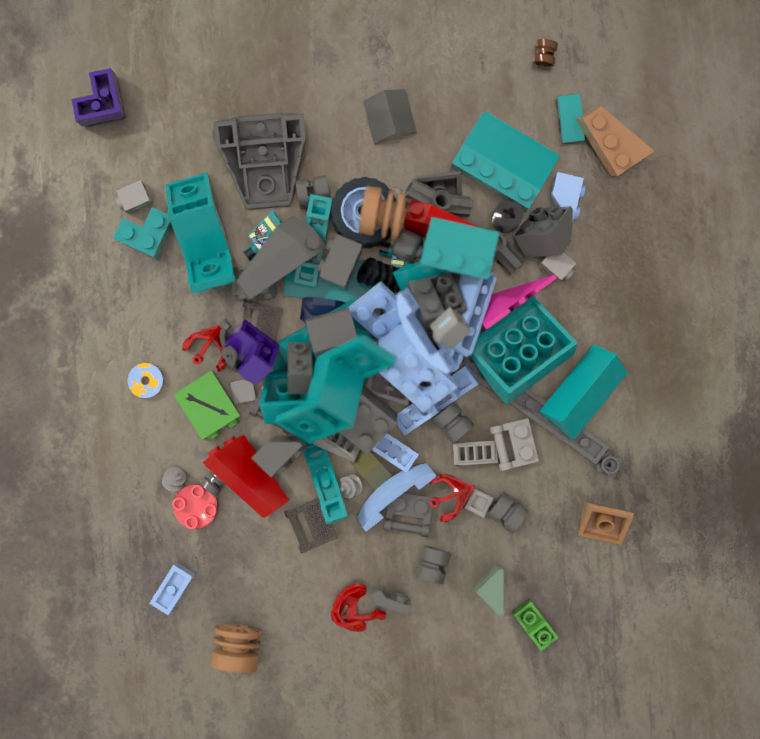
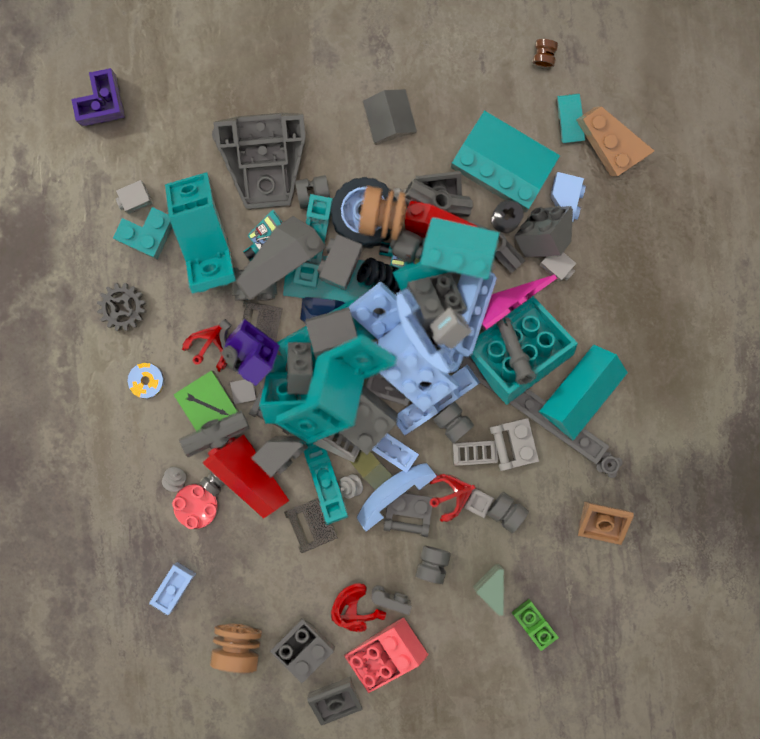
(116, 313): none -> dark grey gear
(214, 434): none -> dark grey piece
(303, 650): none -> dark grey slope
(334, 701): none -> dark grey slope
(386, 655): none -> coral slope
(518, 359): none -> dark grey pin

